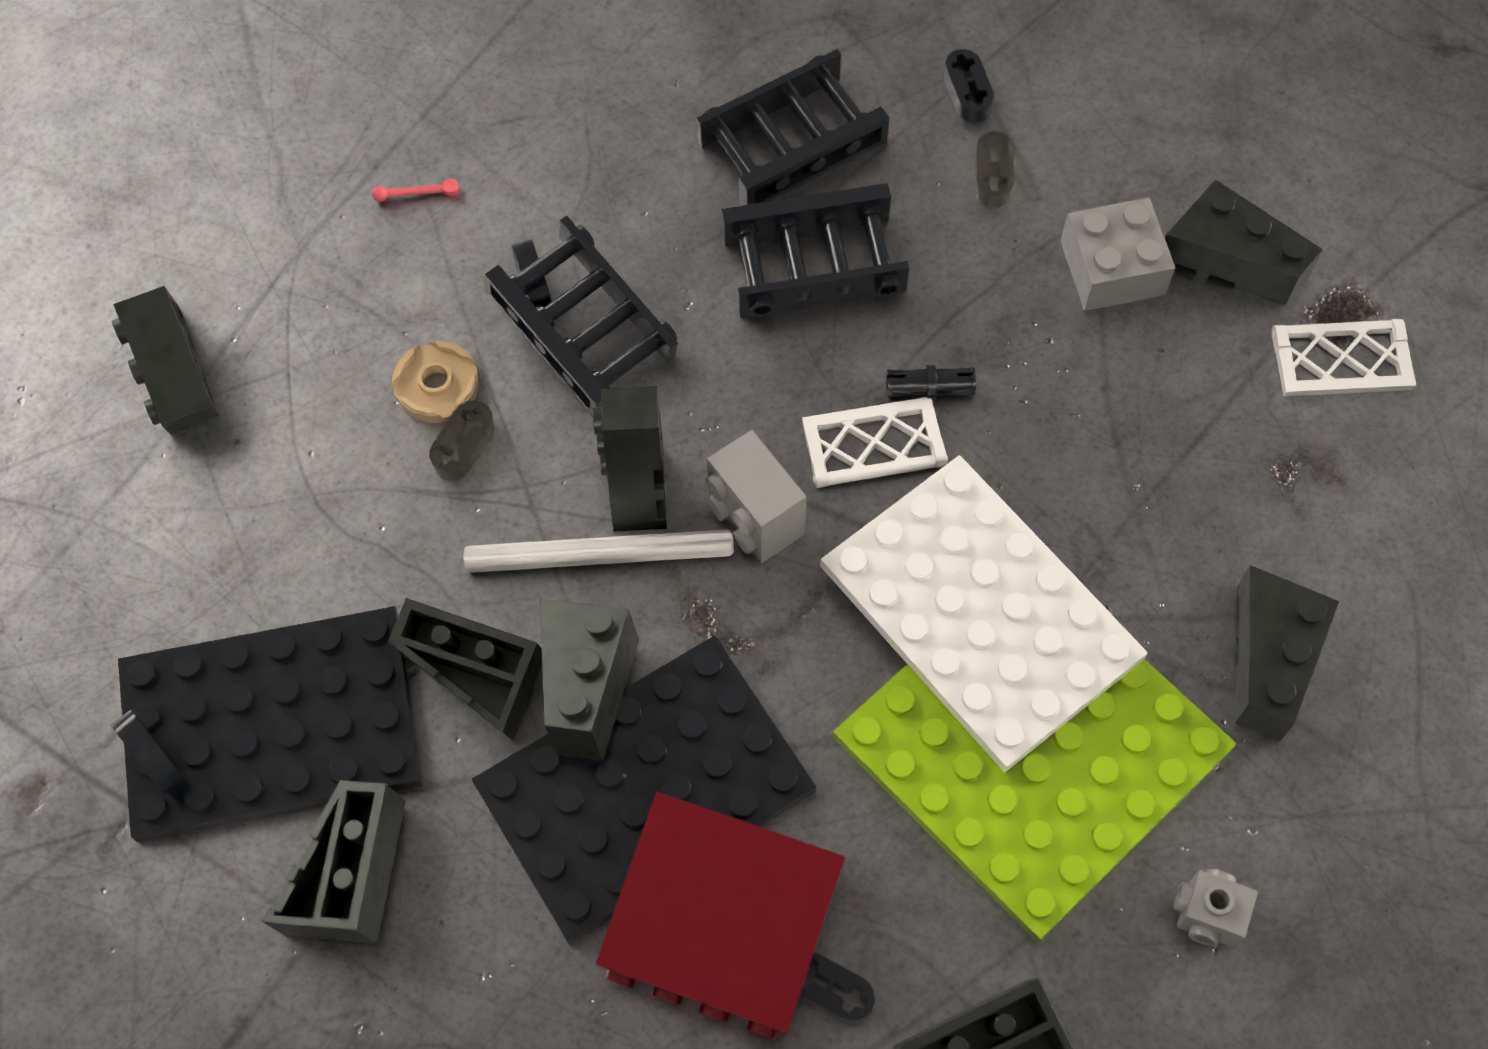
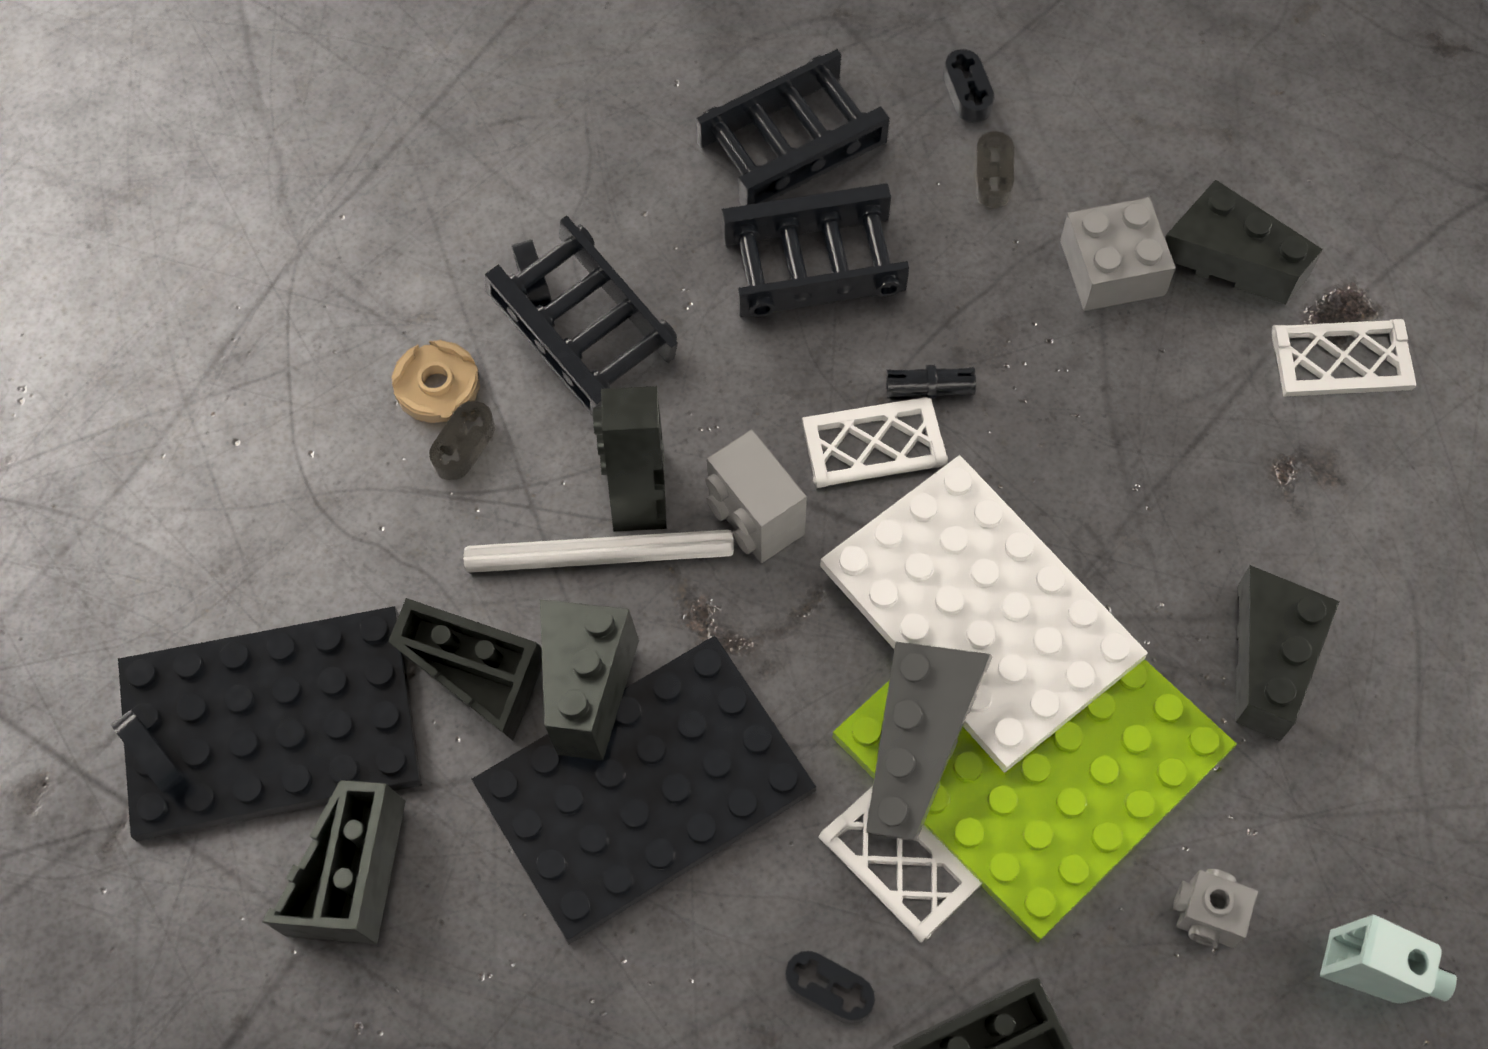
(164, 360): pearl dark grey wedge -> none
(448, 187): coral hinge -> none
(720, 914): dark red panel -> none
(893, 899): none -> white window
(923, 716): none -> dark grey wing
(1386, 962): none -> light aqua torso

